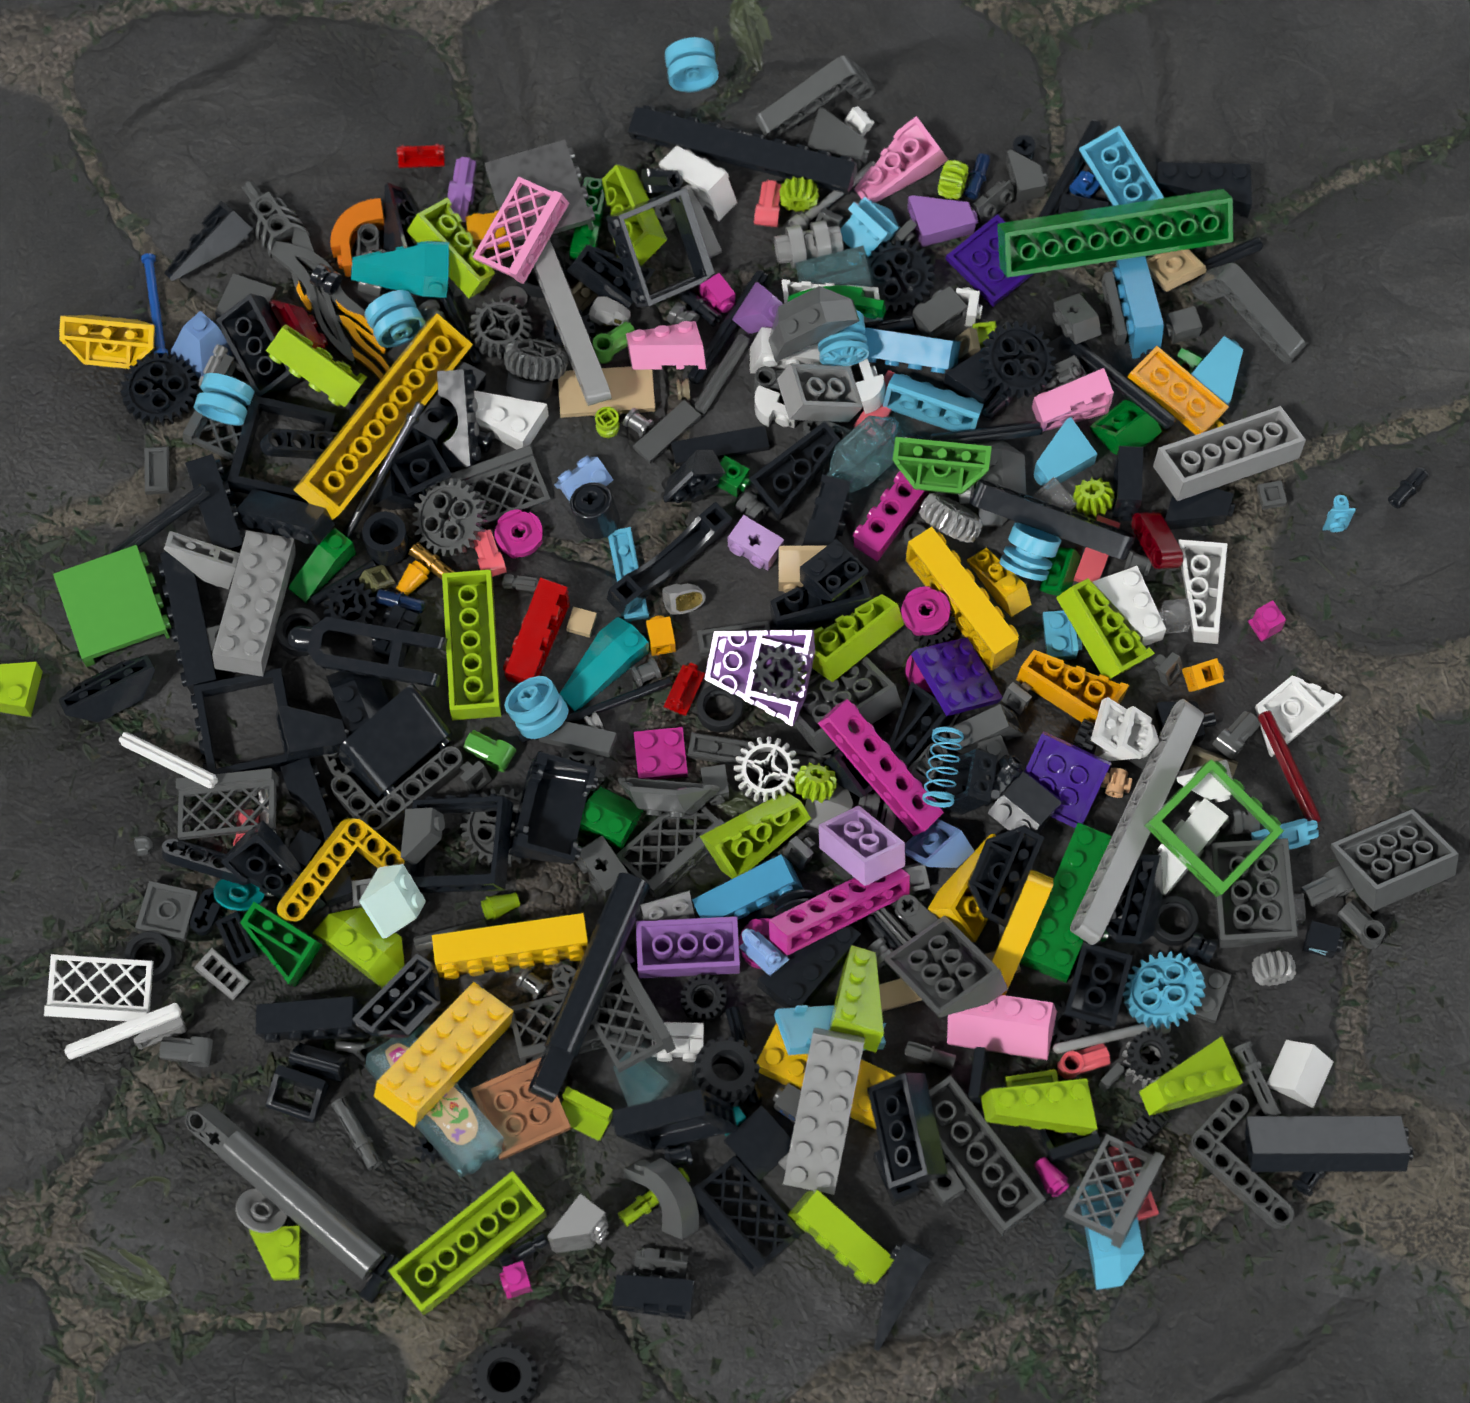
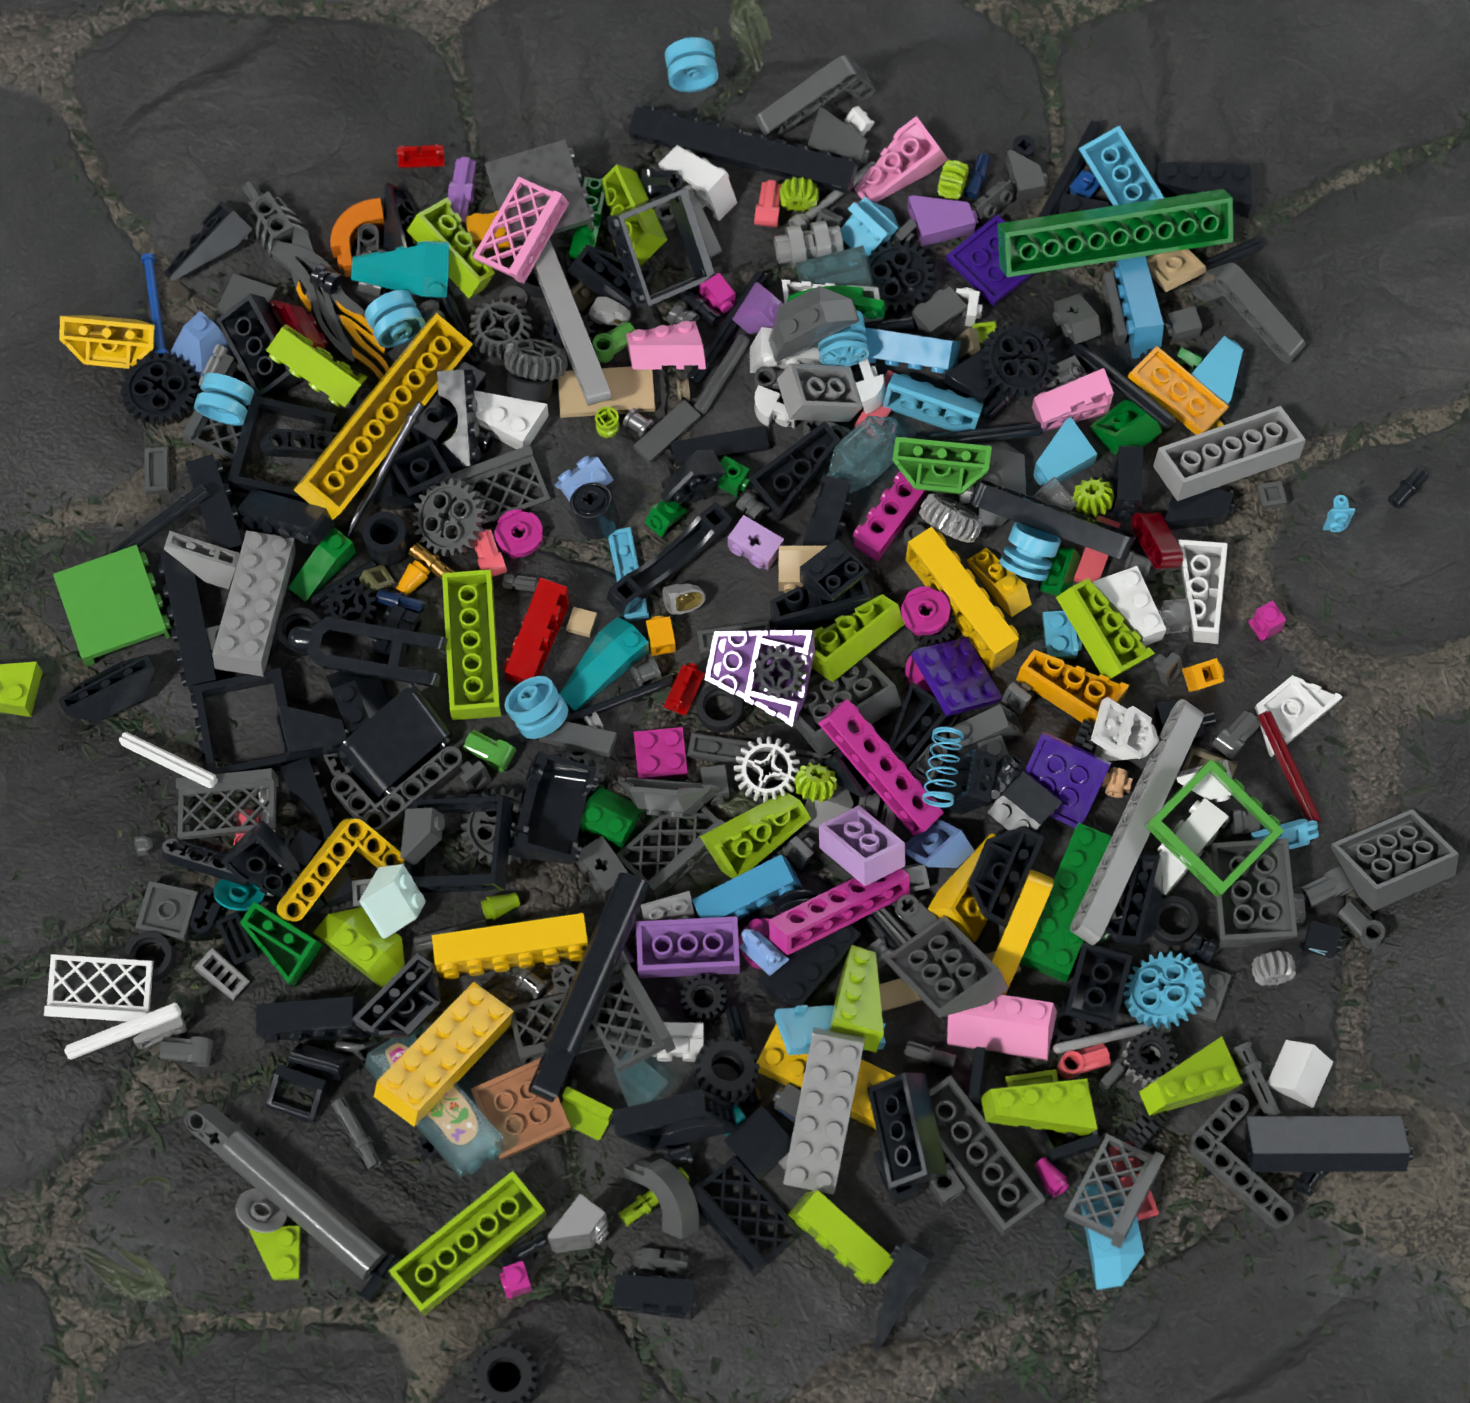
(664, 515): none -> green bracket

